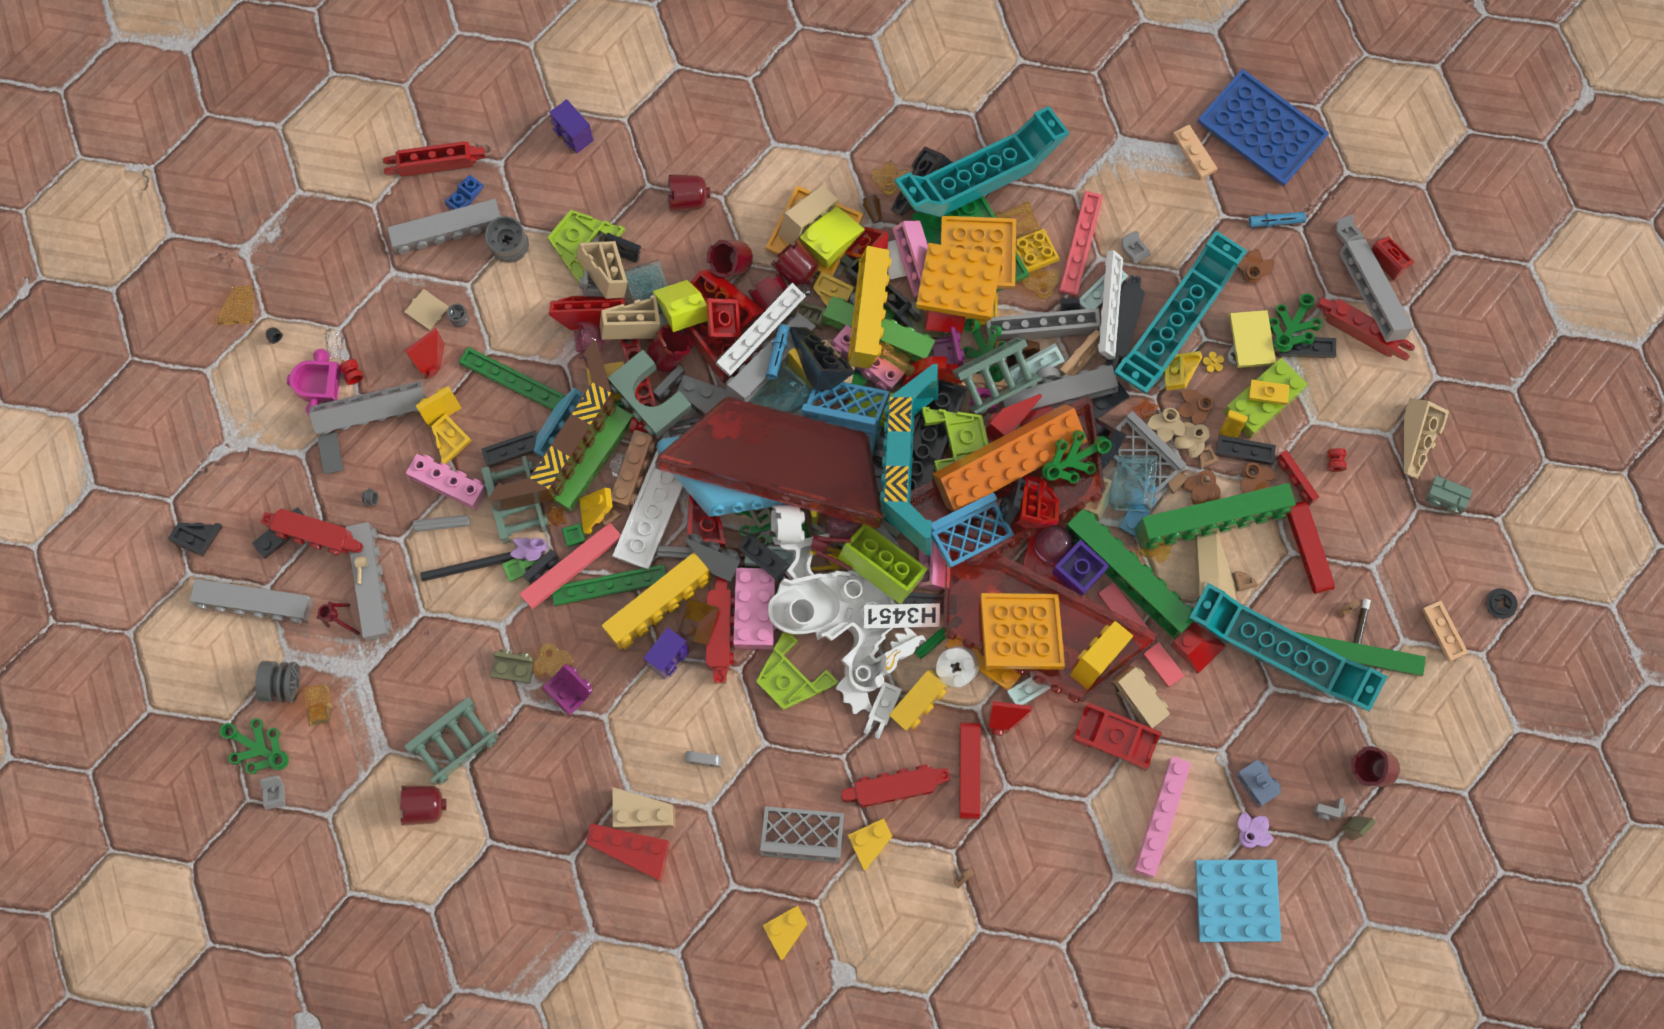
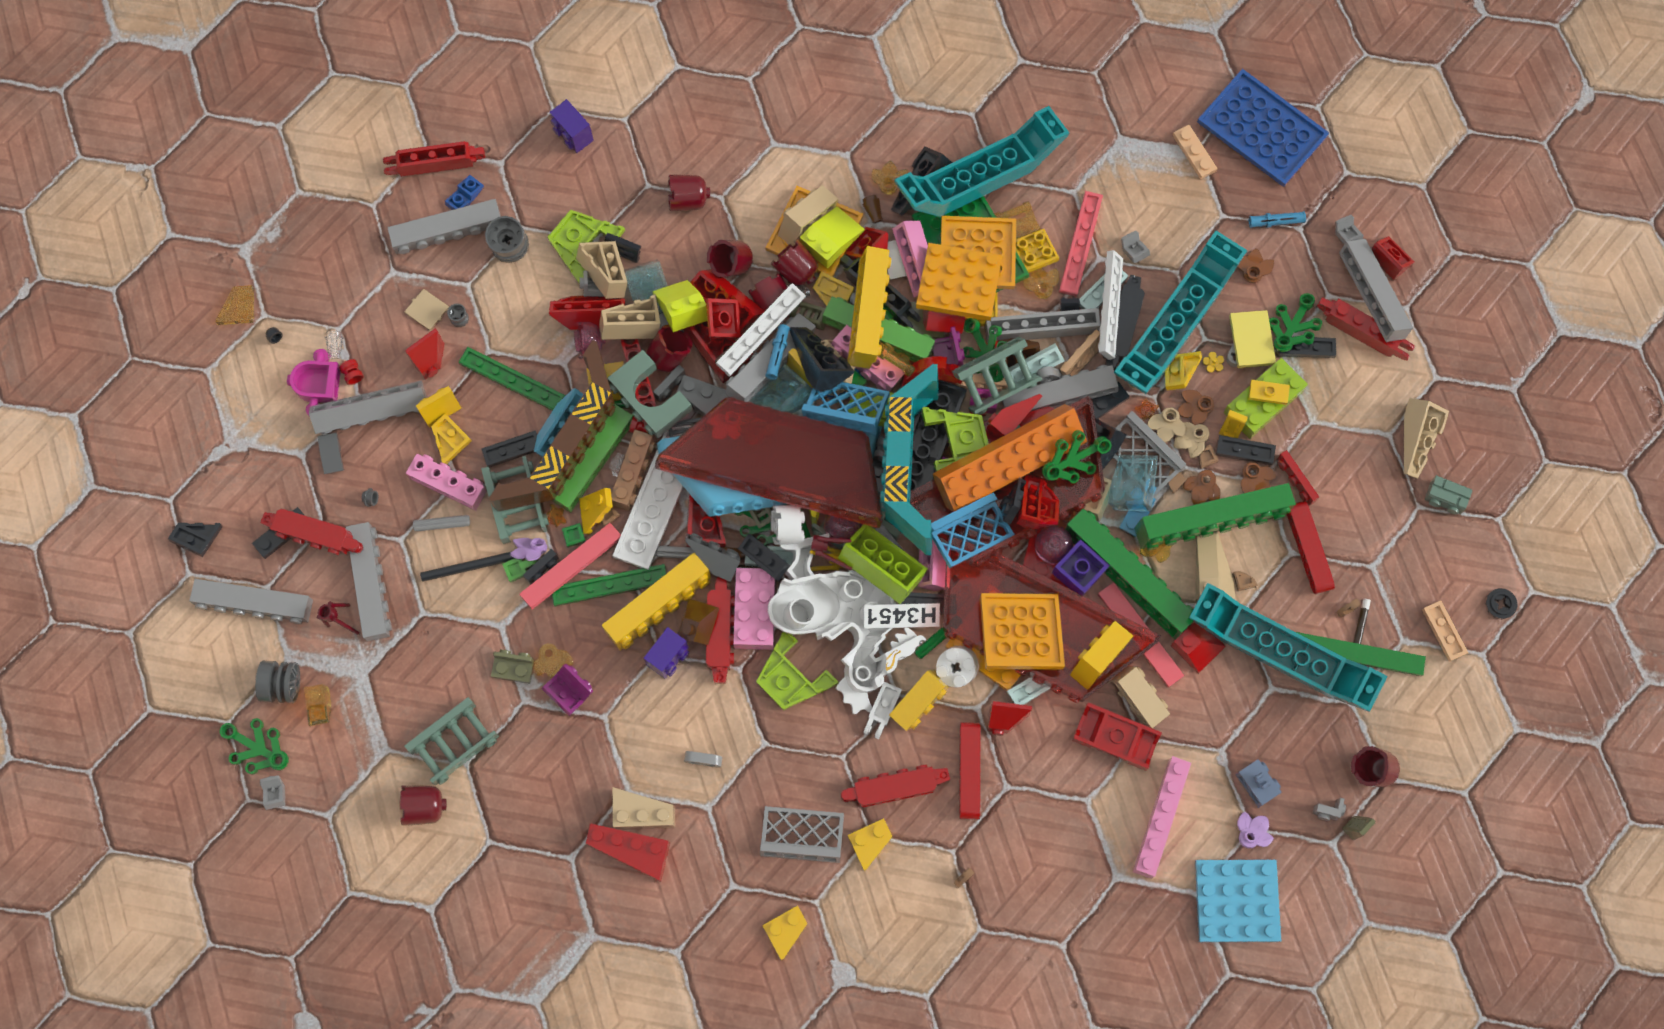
(359, 563): tan hand -> none
(1336, 460): red wheel -> none

